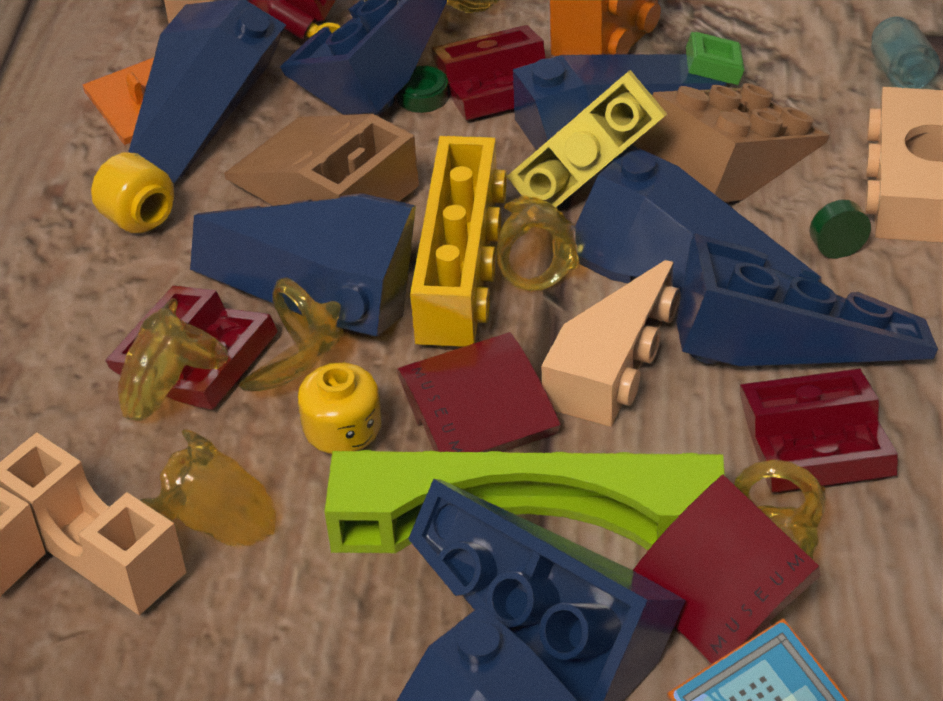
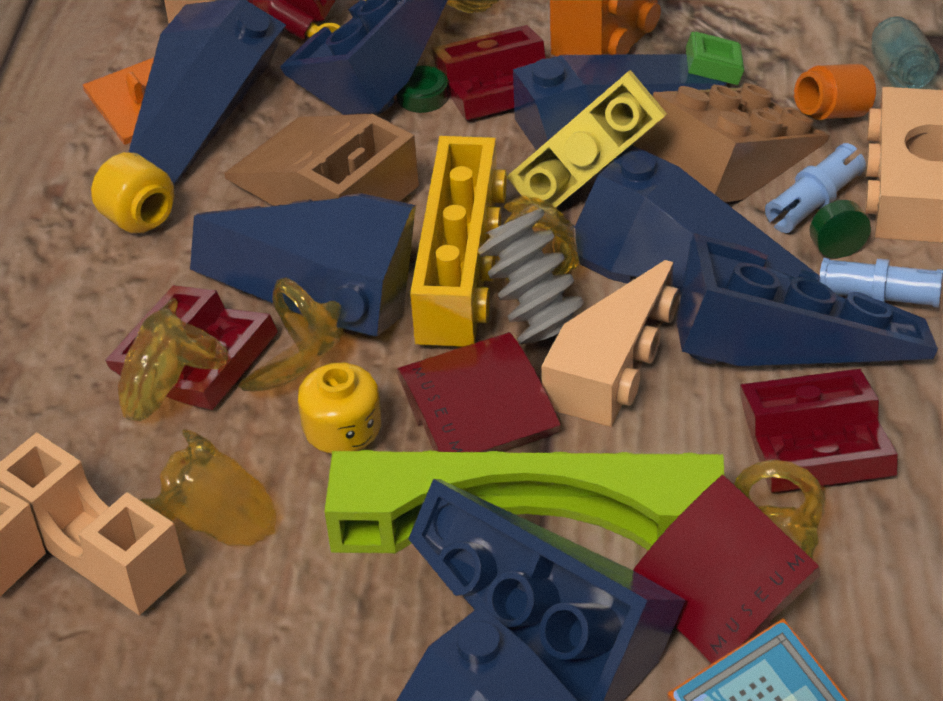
(531, 277): none -> light grey piece
(815, 187): none -> light blue pin
(835, 91): none -> orange brick
(883, 281): none -> light blue pin

